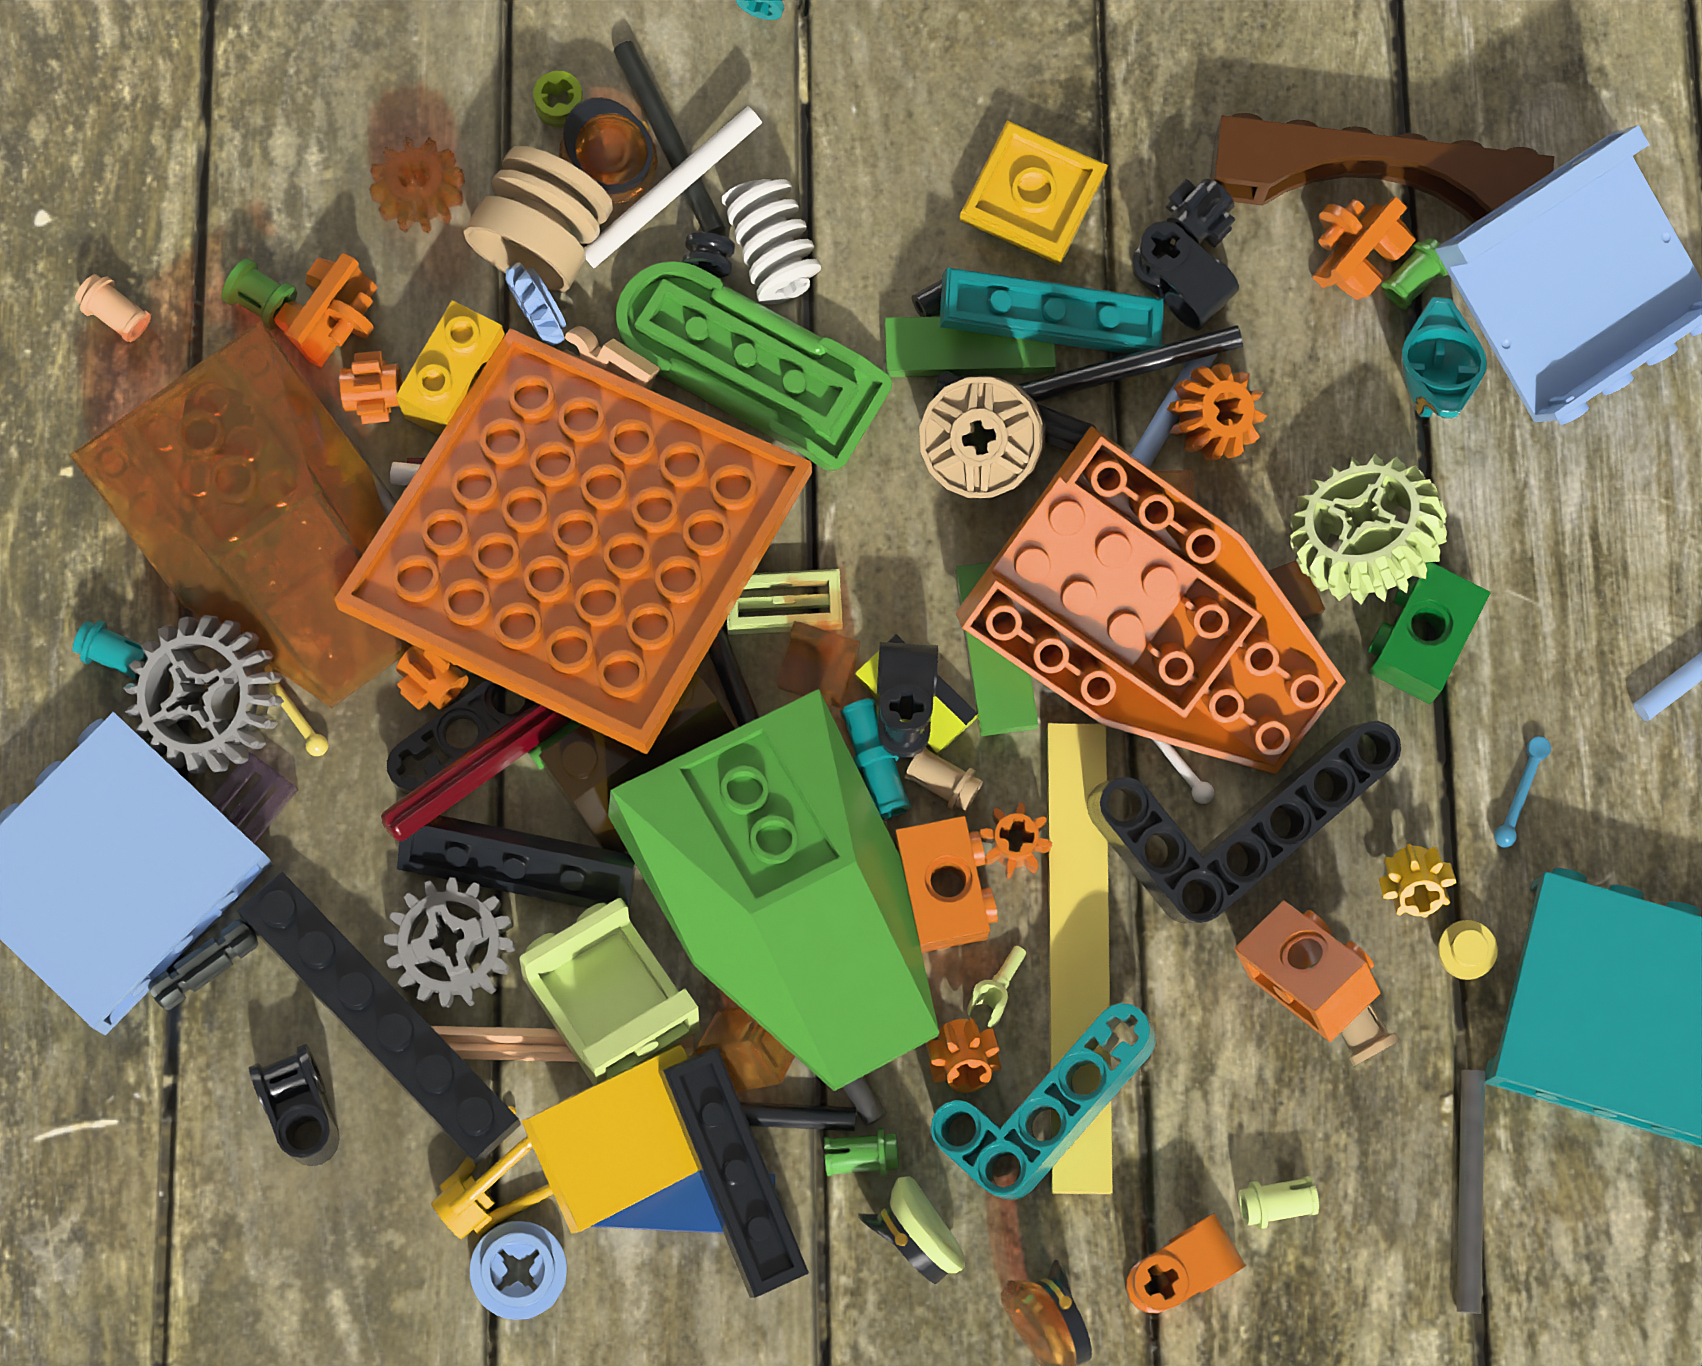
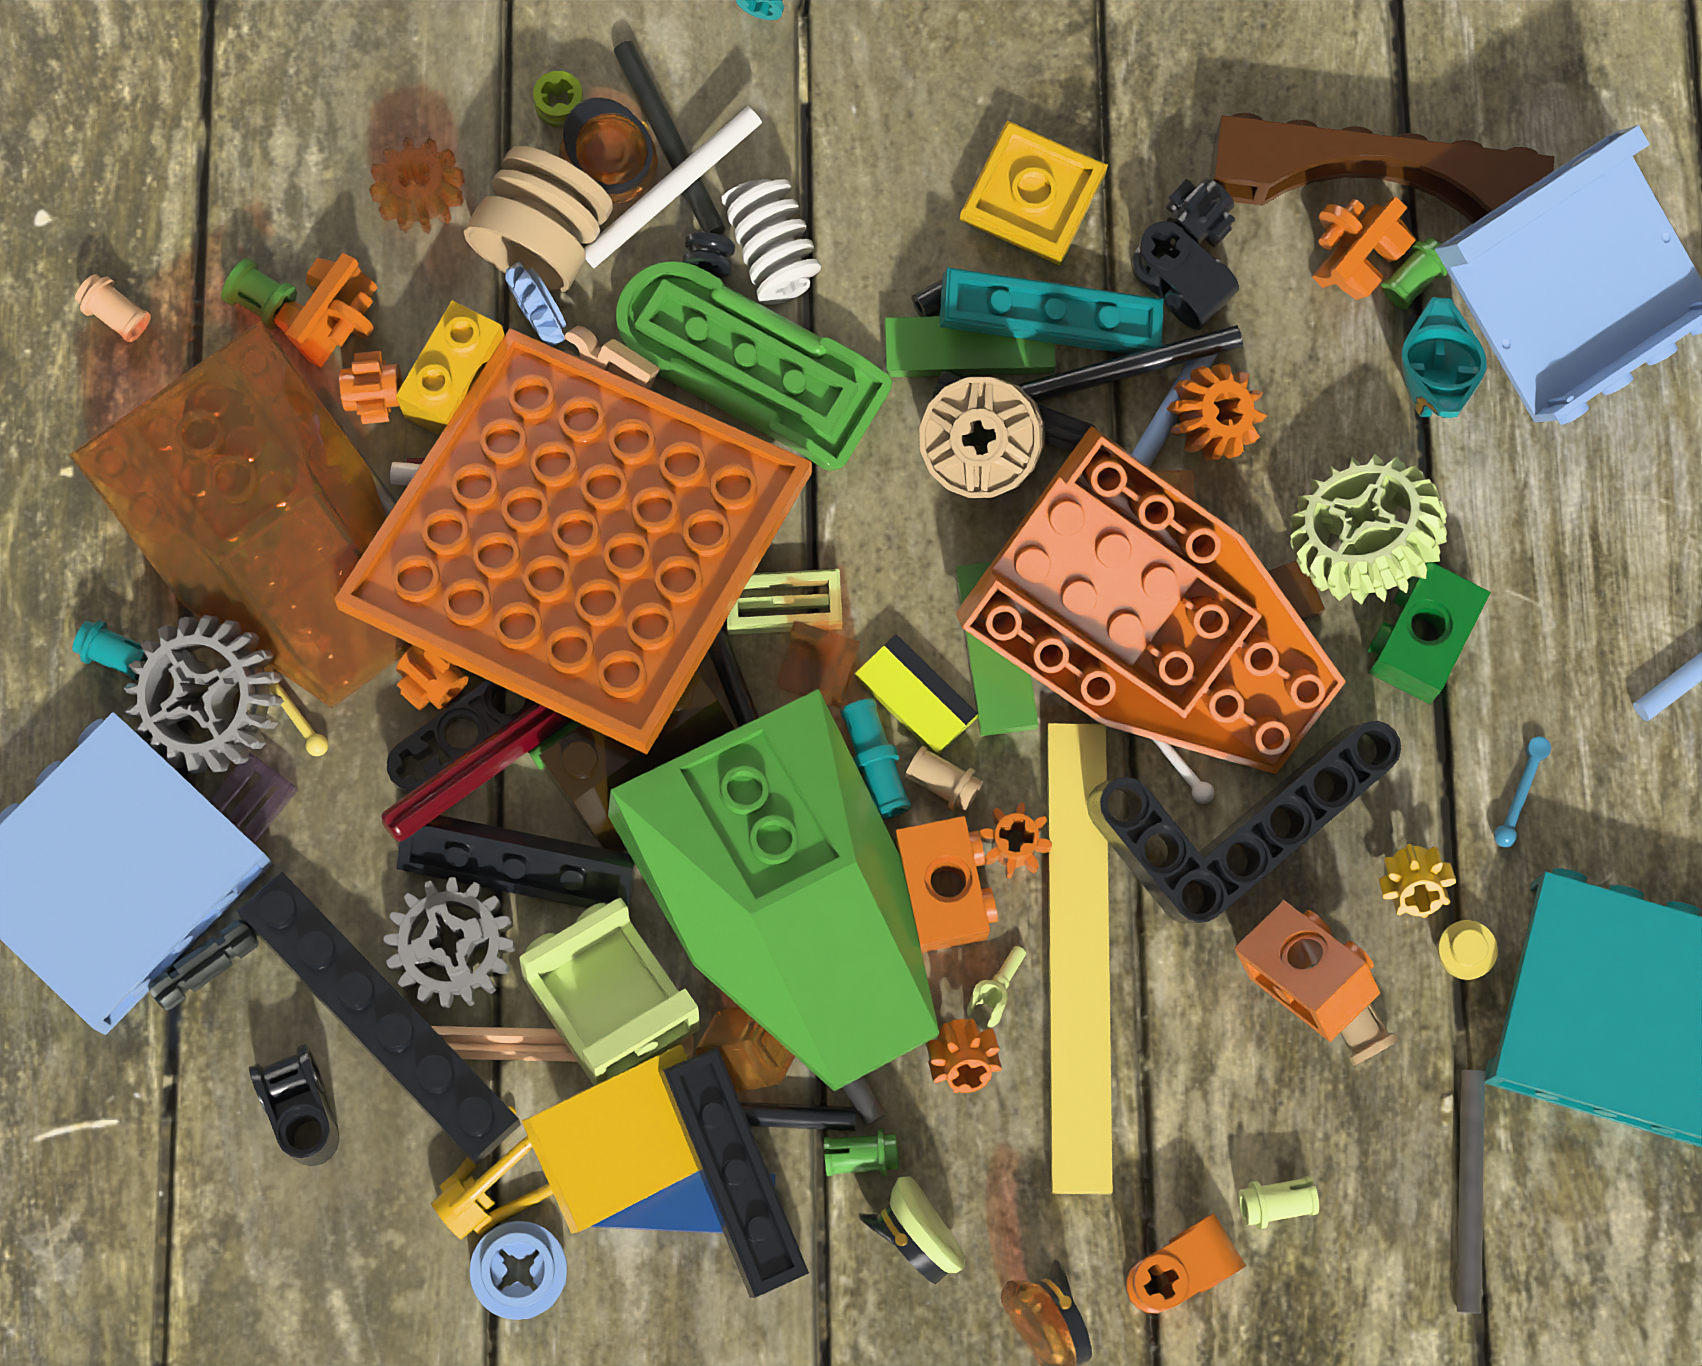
(906, 692): black piece -> none
(1053, 1093): teal beam -> none

